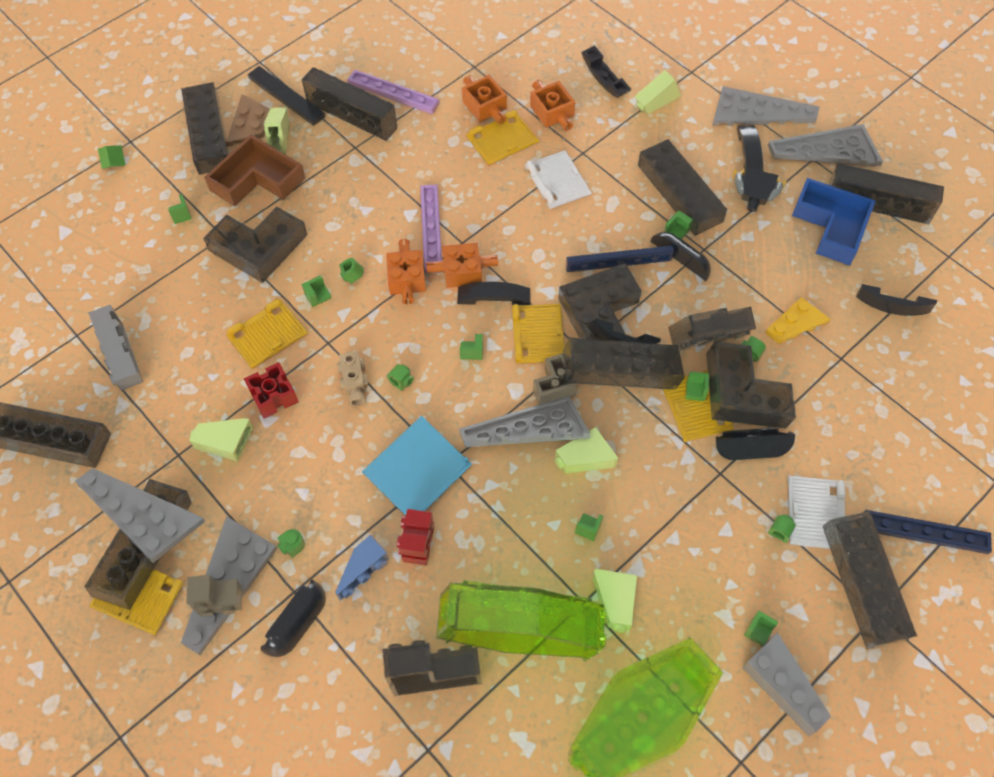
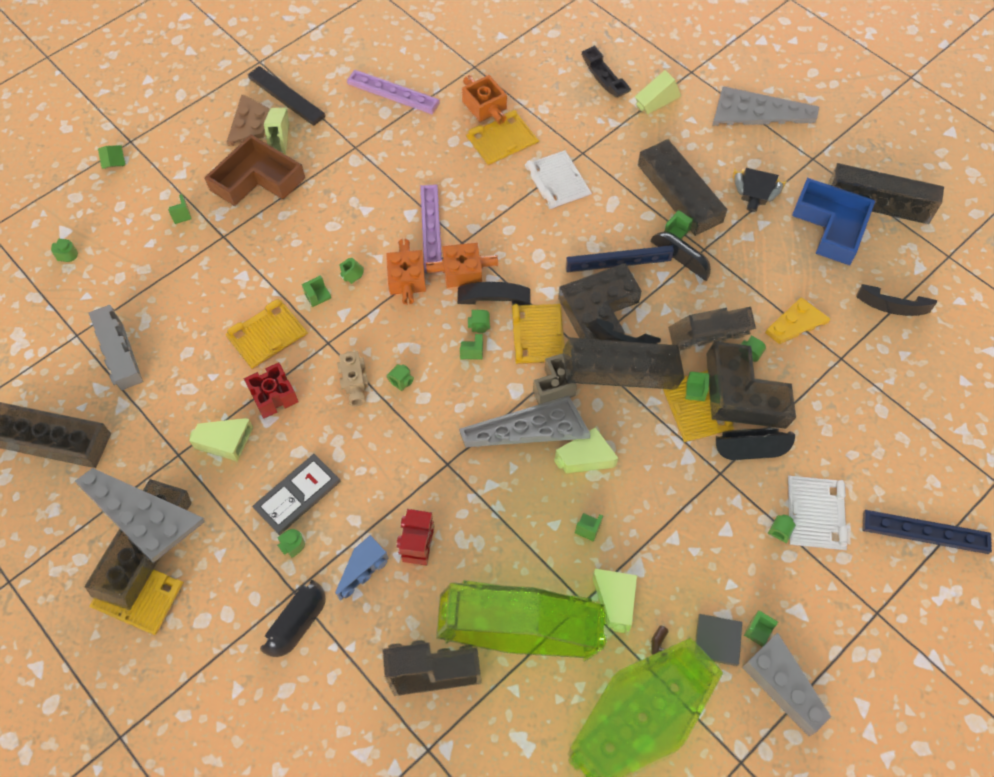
(64, 250): none -> bright green plate
(205, 126): clear smoke brick -> none
(213, 596): dark tan brick -> none
(238, 556): light grey wing -> none
(257, 250): clear smoke piece -> none
(296, 494): none -> tile
(350, 103): clear smoke brick -> none
(416, 467): medium azure container -> none
(479, 321): none -> bright green plate
(552, 104): orange brick -> none
(657, 639): none -> reddish brown arm
(719, 638): none -> dark grey tile
(751, 147): black slope -> none
(839, 145): light grey wing -> none
(868, 580): clear smoke brick -> none

